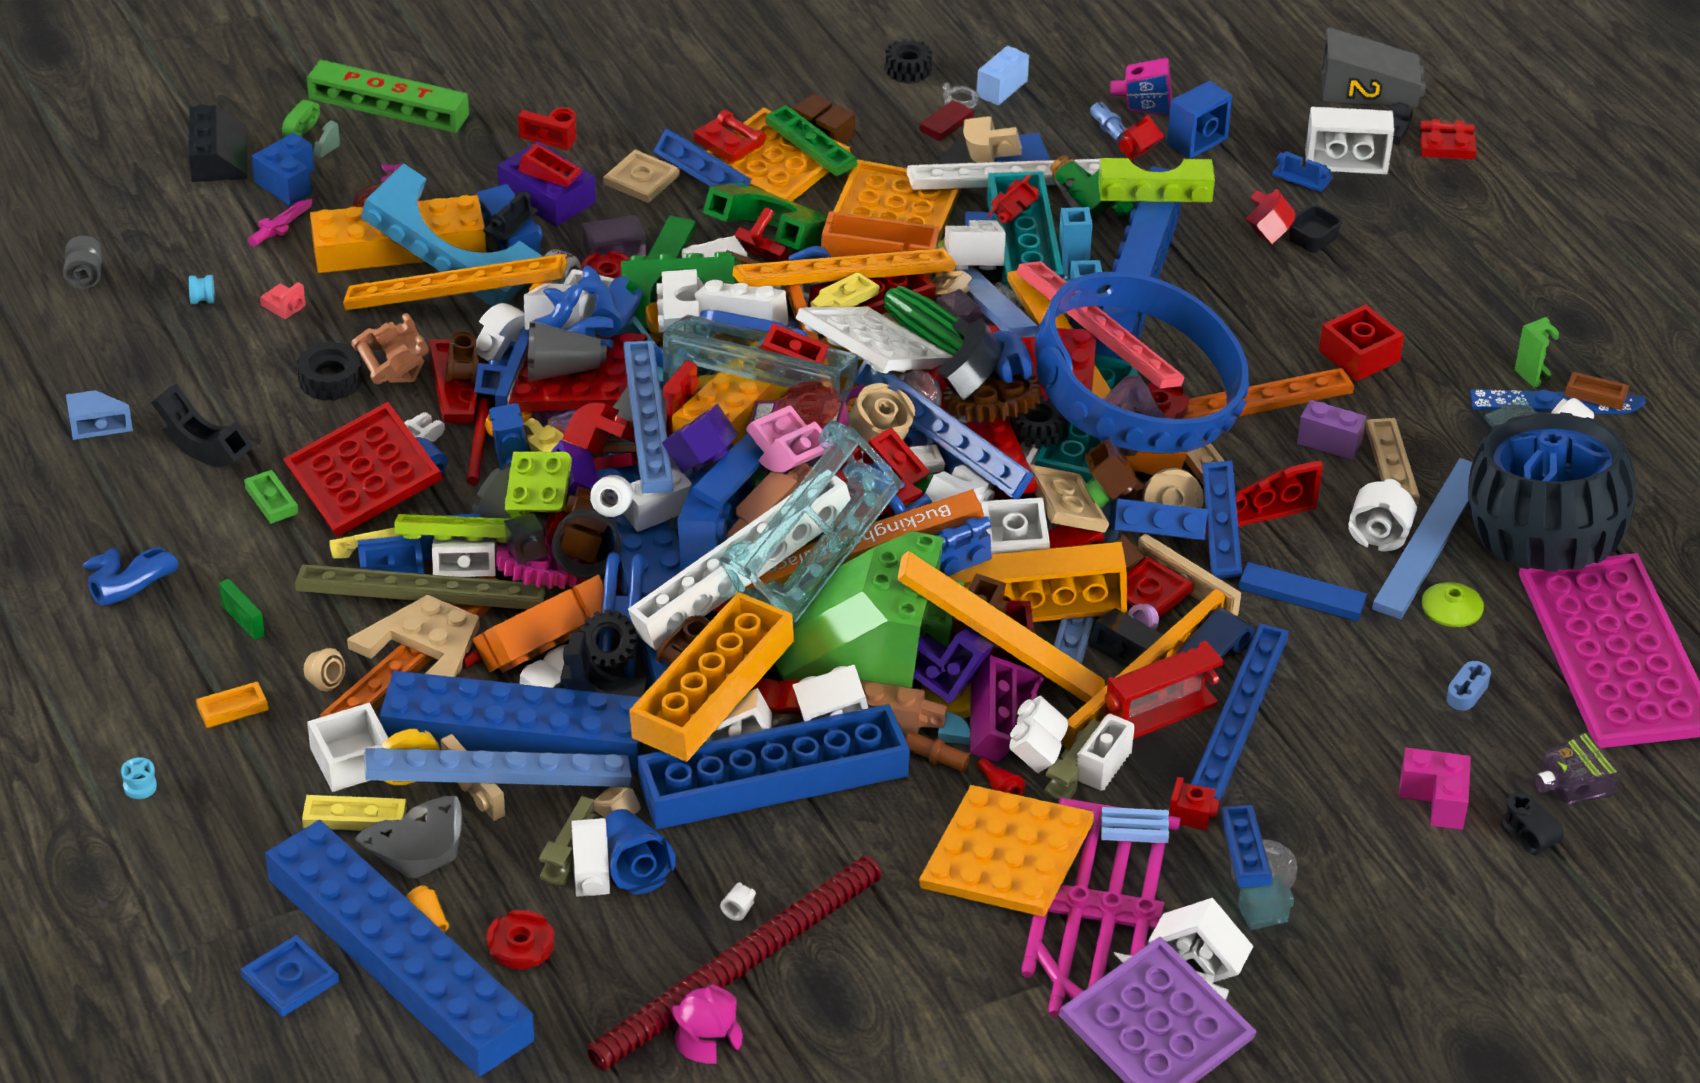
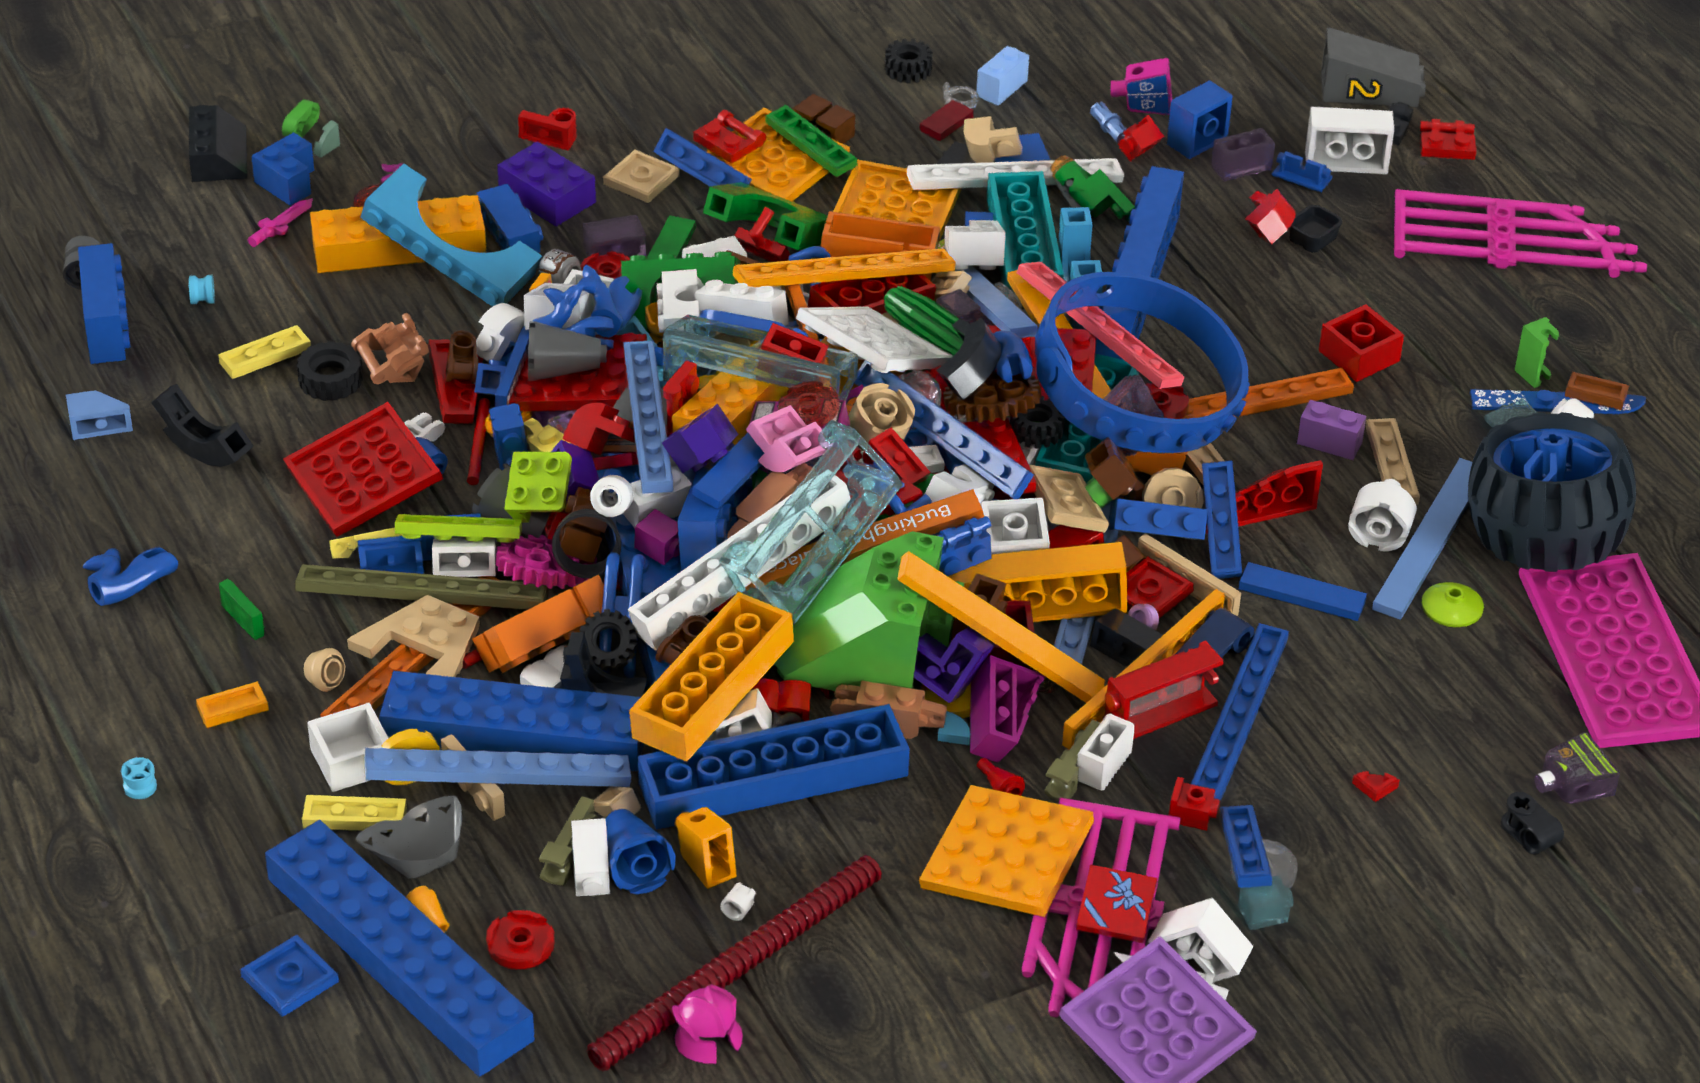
(103, 303): none -> blue brick
(264, 352): none -> light yellow plate
(271, 496): bright green plate -> none
(284, 300): coral bracket -> none
(388, 96): bright green brick -> none
(455, 282): light orange tile -> none
(511, 217): black hinge -> none
(525, 538): black brick -> none
(543, 165): red slope -> none
(657, 537): none -> magenta brick
(707, 835): none -> light orange torso
(830, 693): white brick -> none
(847, 292): light yellow hinge -> none
(938, 751): dark orange pin -> none
(1008, 205): red hinge -> none
(1038, 733): white brick -> none
(1116, 903): none -> red tile
(1126, 182): lime arch -> none
(1134, 820): light blue tile -> none
(1243, 154): none -> clear purple brick
(1375, 785): none -> red tile
(1439, 780): dark pink brick -> none
(1474, 688): medium blue beam -> none
(1501, 232): none -> dark pink piece

